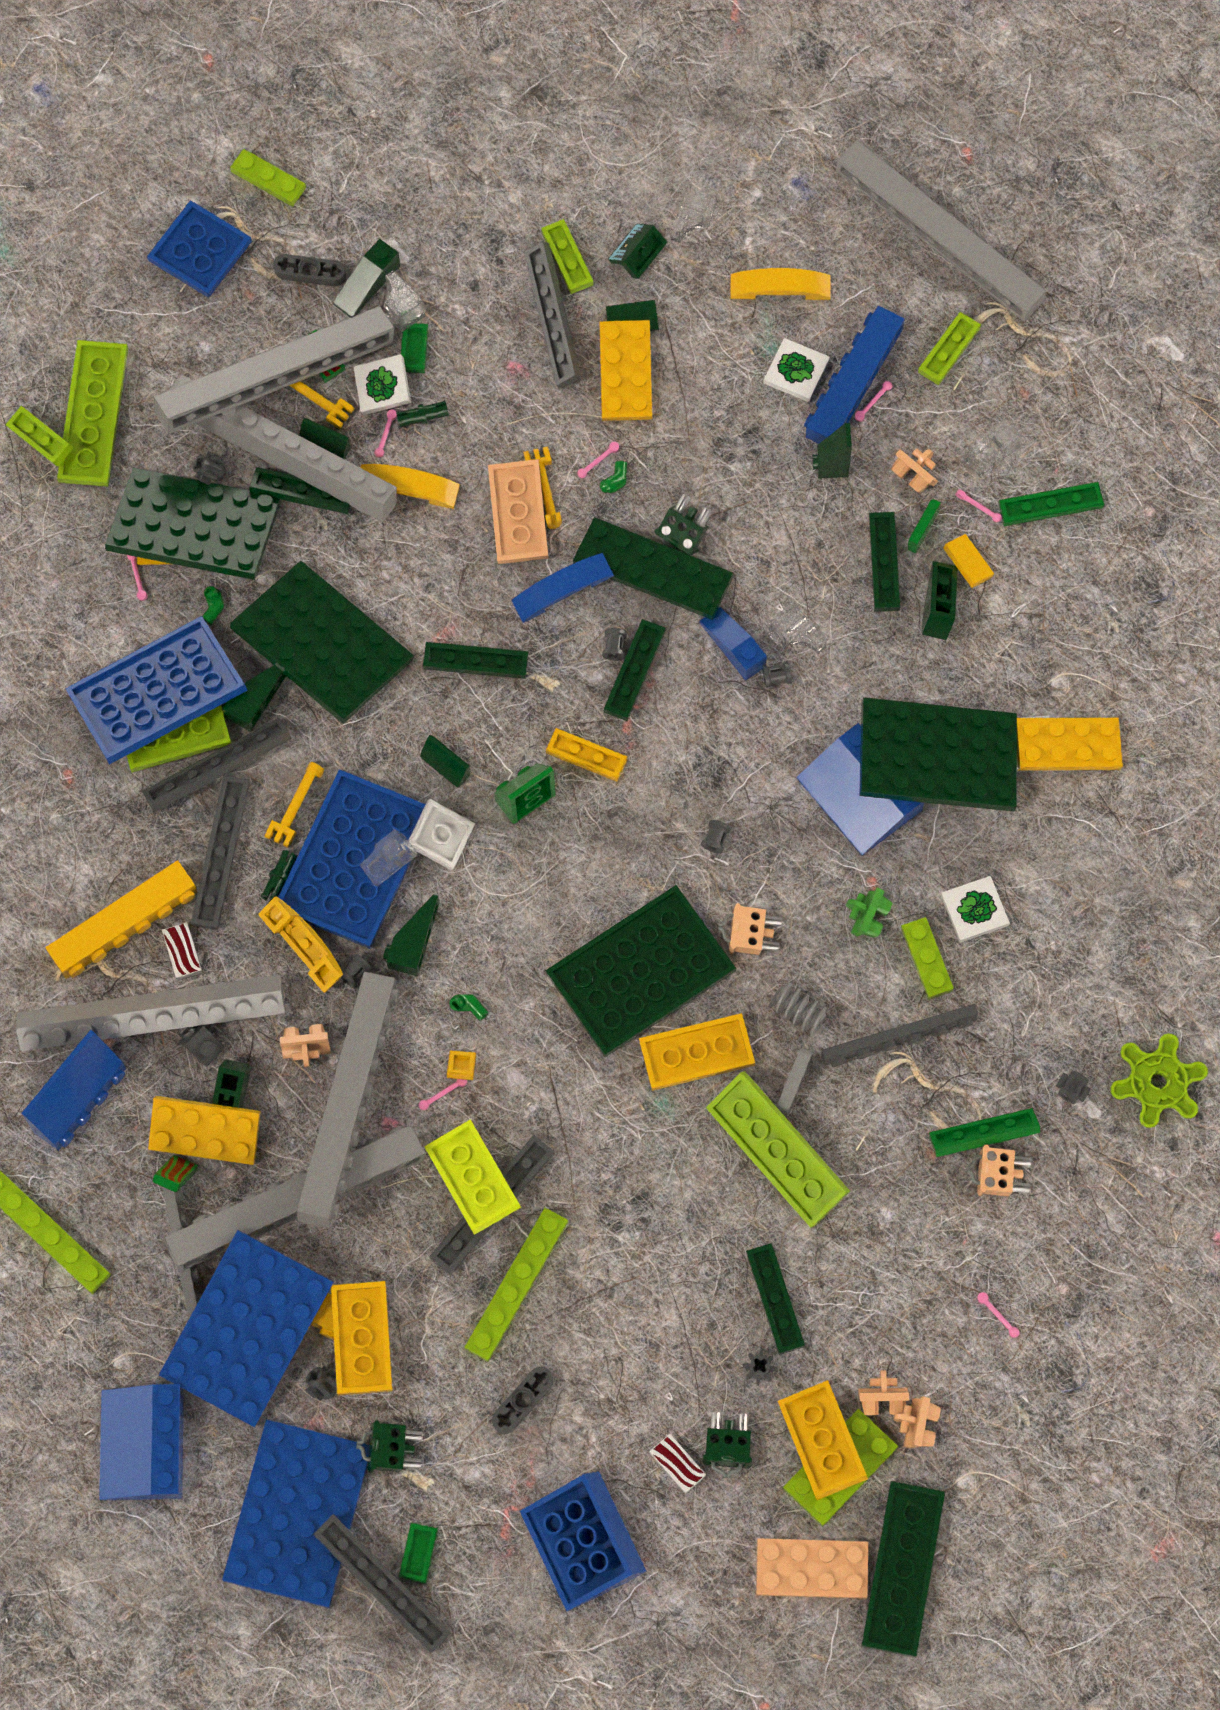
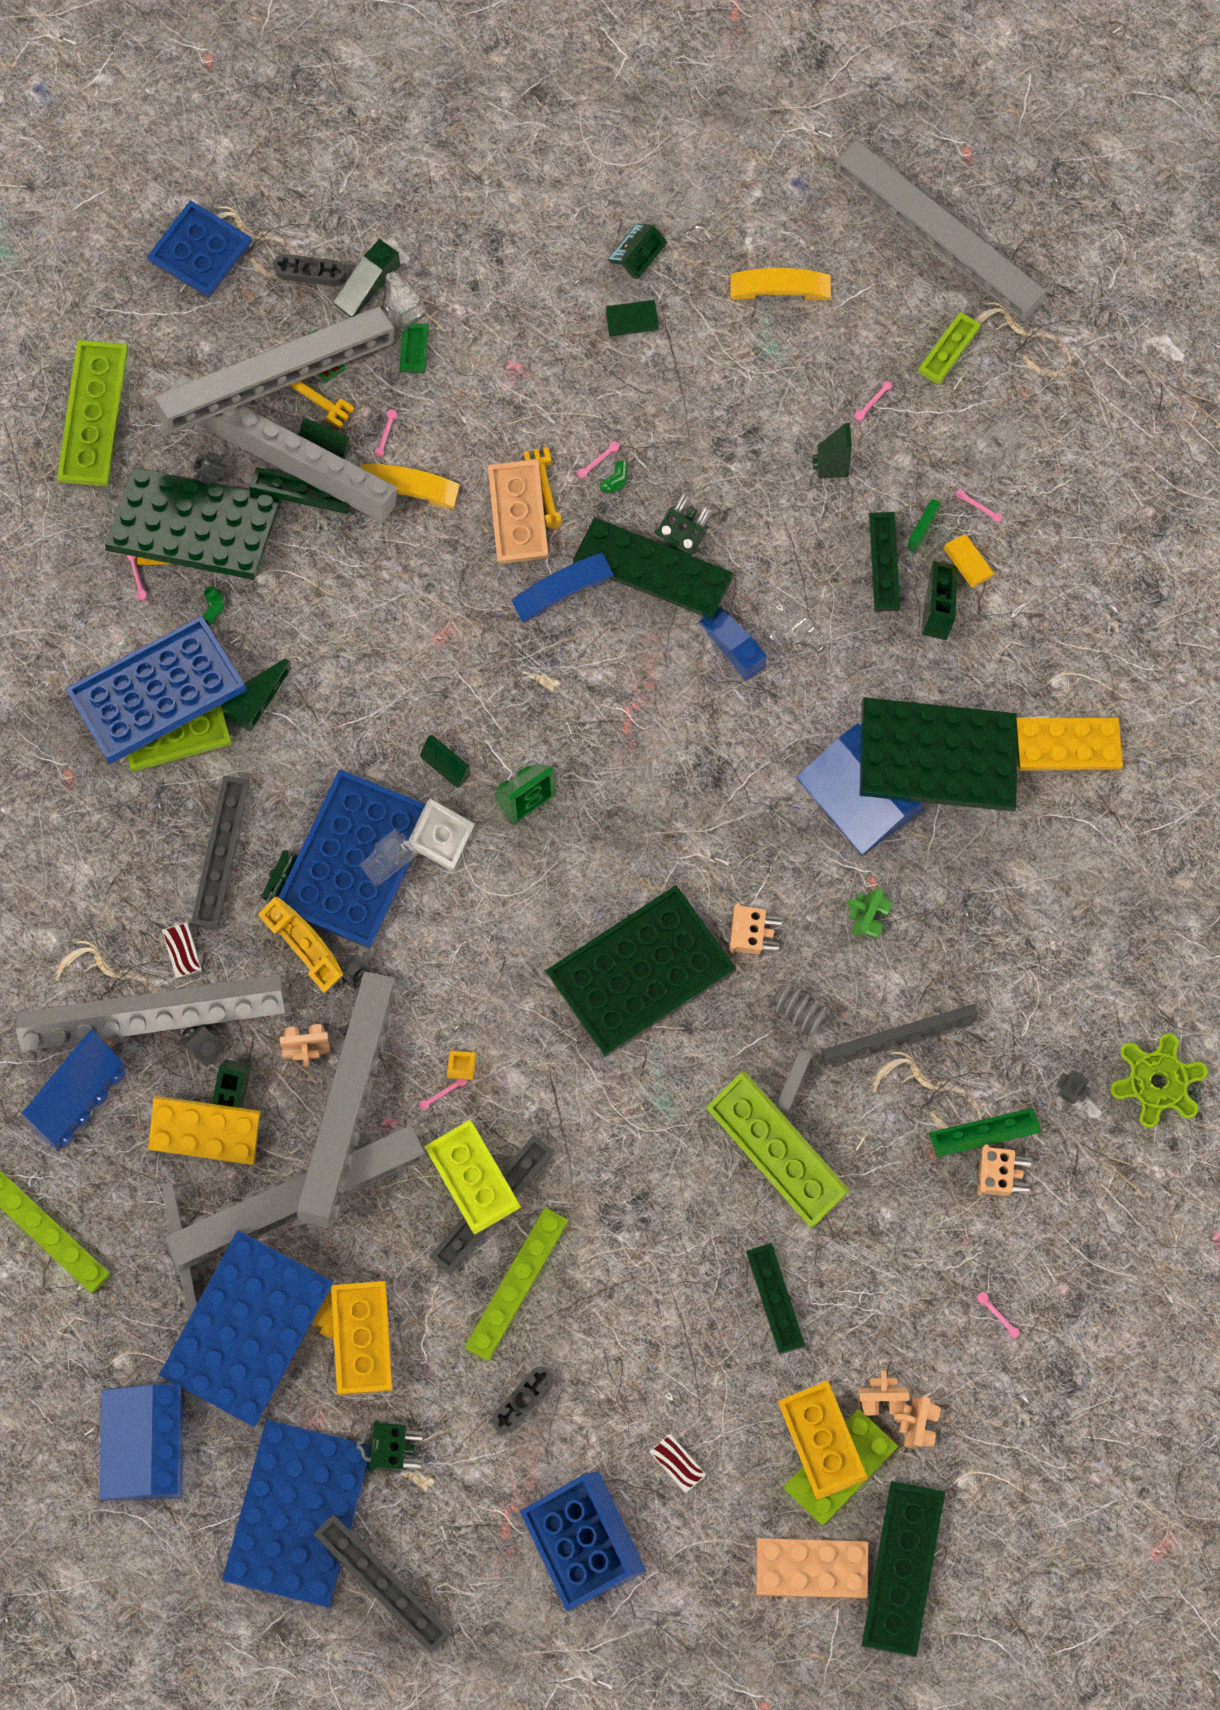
(39, 436): lime plate -> none
(121, 920): yellow brick -> none
(175, 1173): green tile -> none
(216, 765): dark grey plate -> none
(268, 177): lime plate -> none
(283, 828): yellow hinge -> none
(321, 641): dark green plate -> none
(321, 1383): dark grey gear -> none
(382, 384): white tile -> none
(411, 941): dark green slope -> none
(418, 1553): green tile -> none
(422, 414): dark green pin -> none
(468, 1002): green arm -> none
(475, 660): dark green plate -> none
(552, 314): dark grey plate -> none
(567, 256): lime plate -> none
(586, 754): yellow tile -> none
(614, 644): dark grey bush -> none
(625, 370): yellow plate -> none
(634, 670): dark green plate -> none
(696, 1051): yellow plate -> none
(716, 836): dark grey bush -> none
(728, 1454): dark green piece -> none
(758, 1375): dark grey gear -> none
(776, 674): dark grey bush -> none
(796, 370): white tile -> none
(855, 375): blue brick -> none
(905, 463): light nougat hips -> none
(927, 958): lime plate -> none
(975, 909): white tile -> none
(1051, 504): green tile -> none

